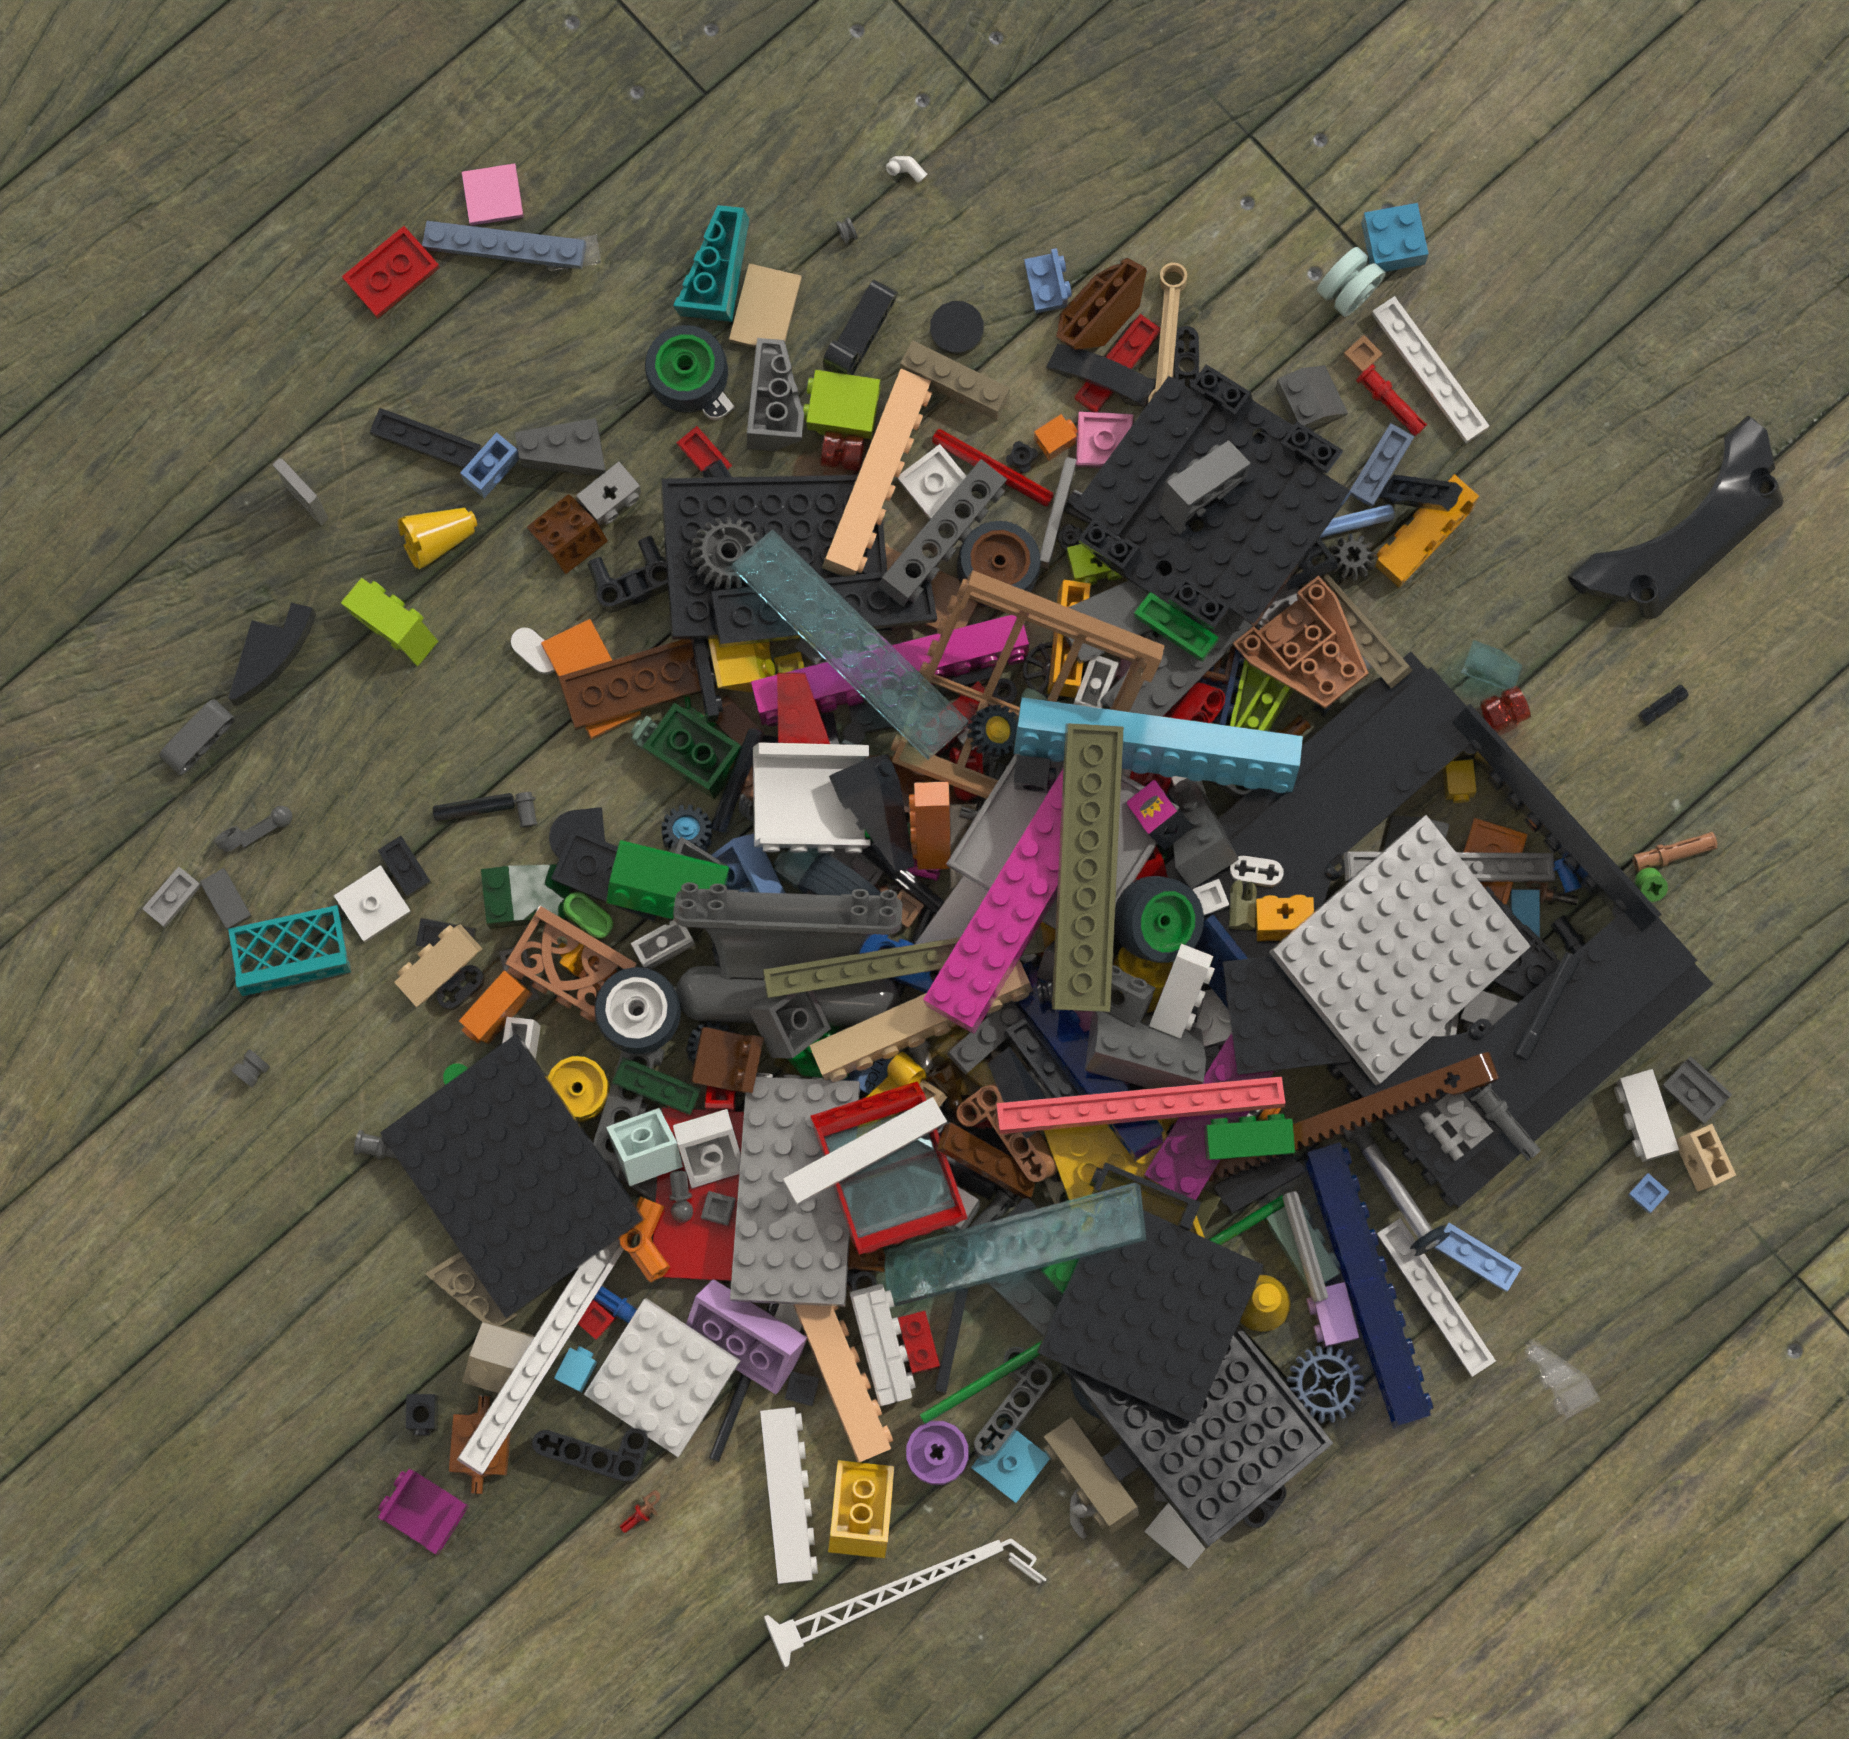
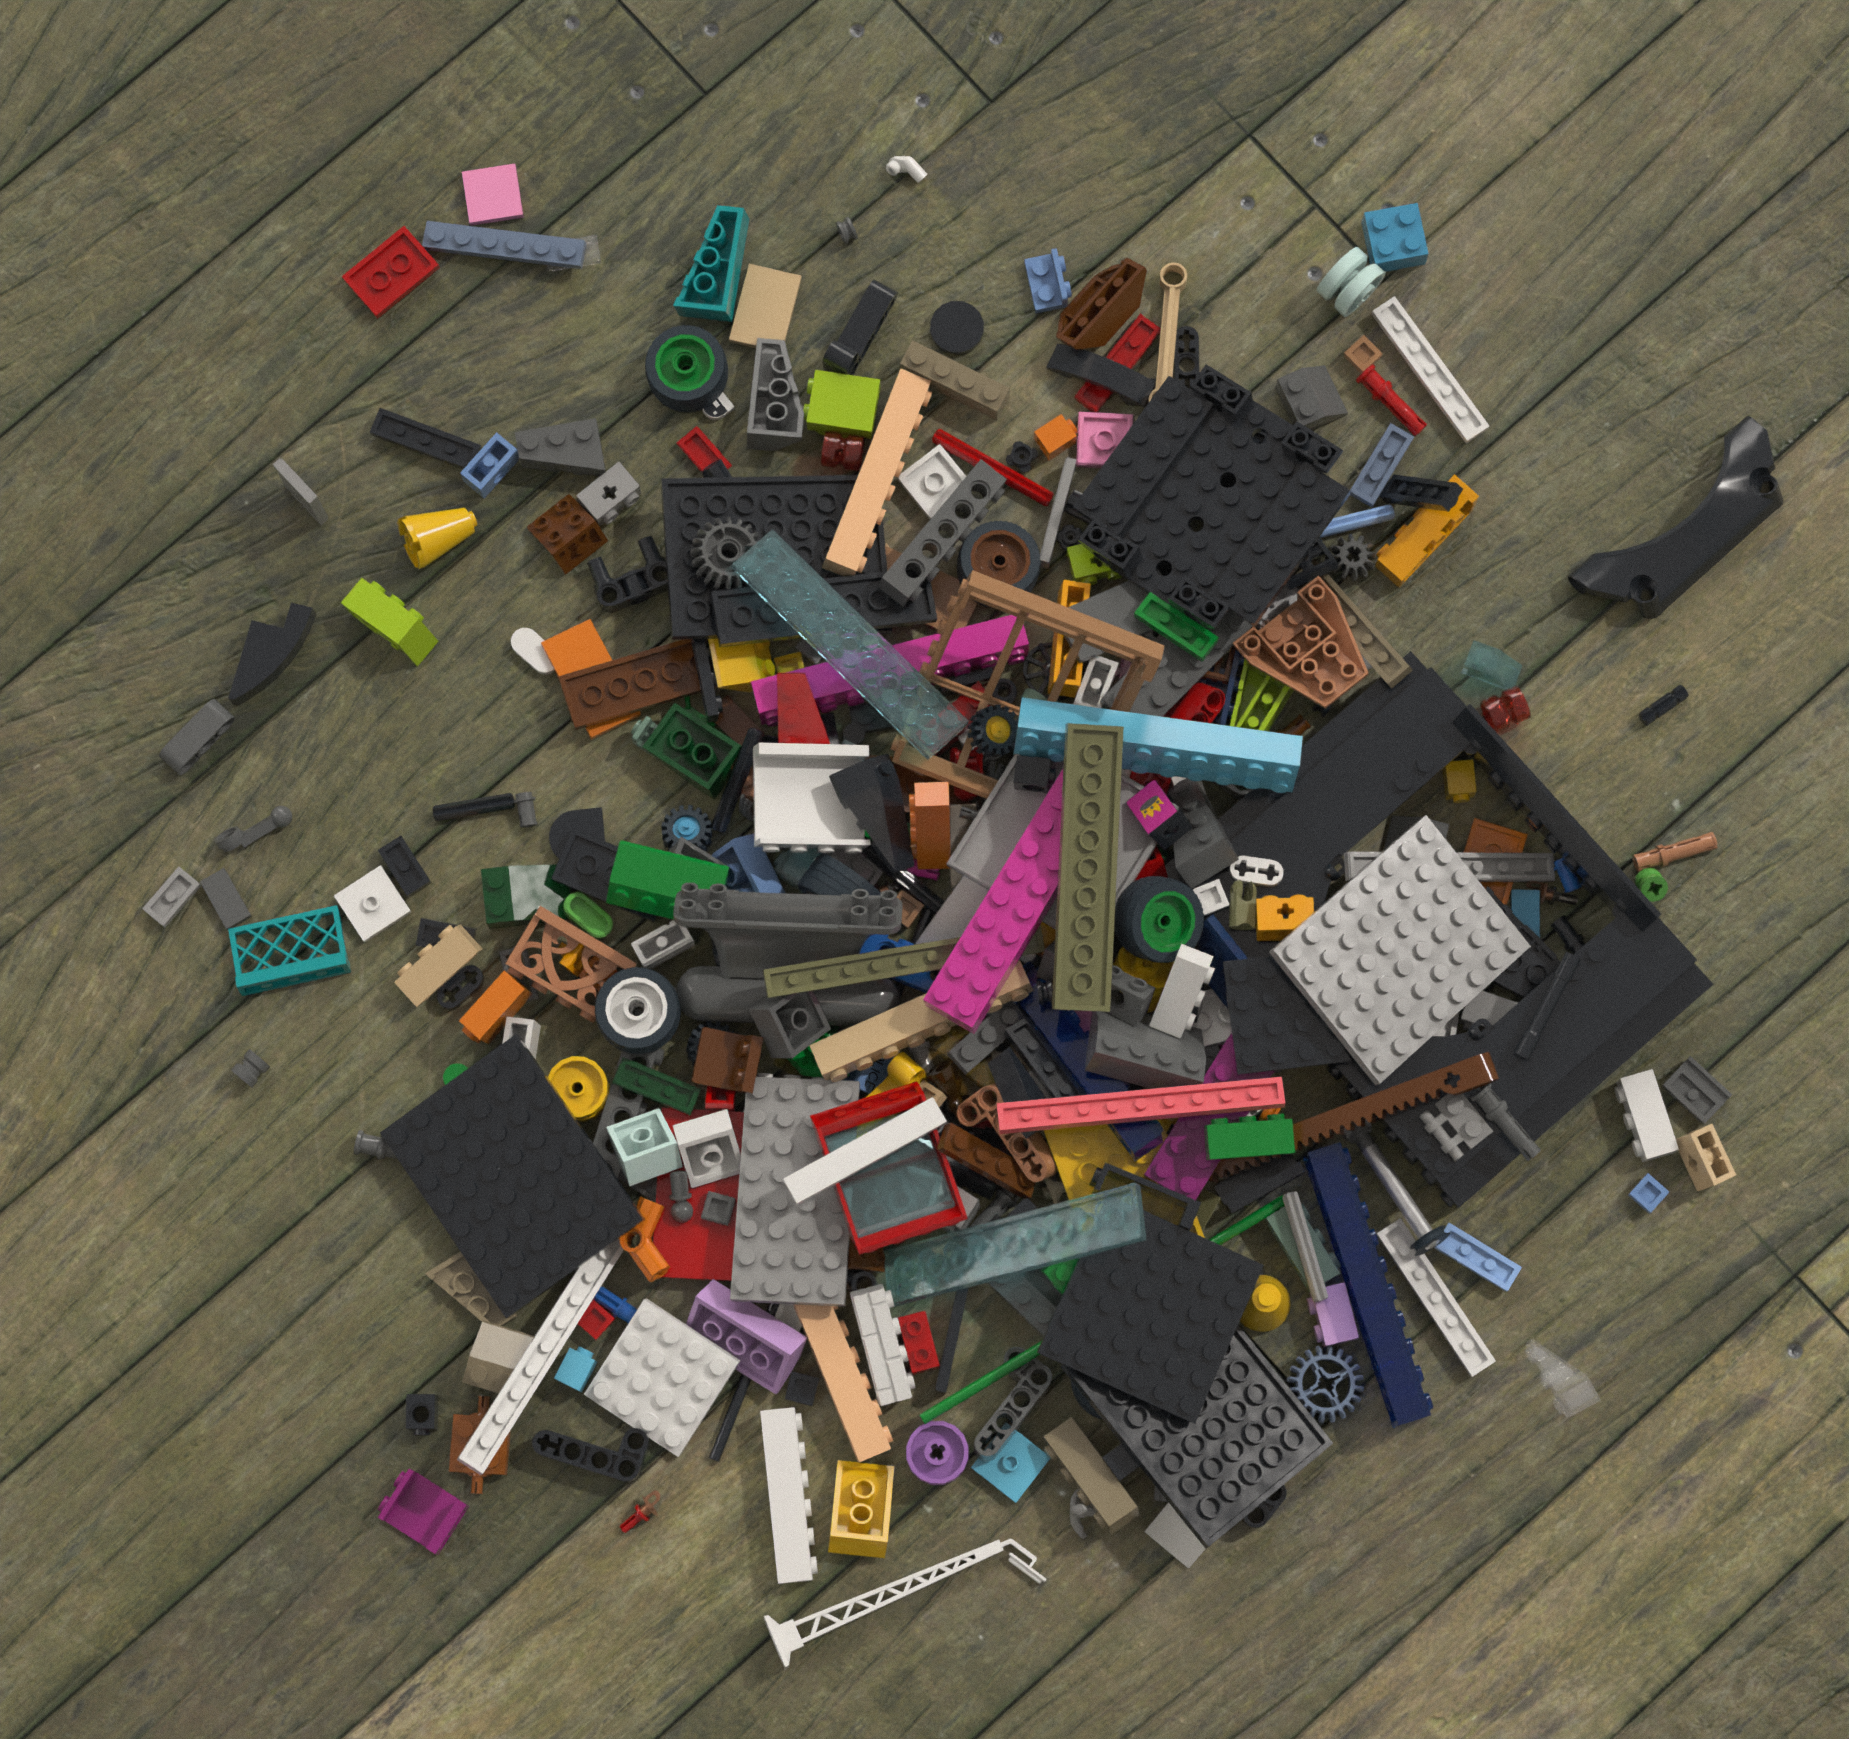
(1201, 483): wedge -> none

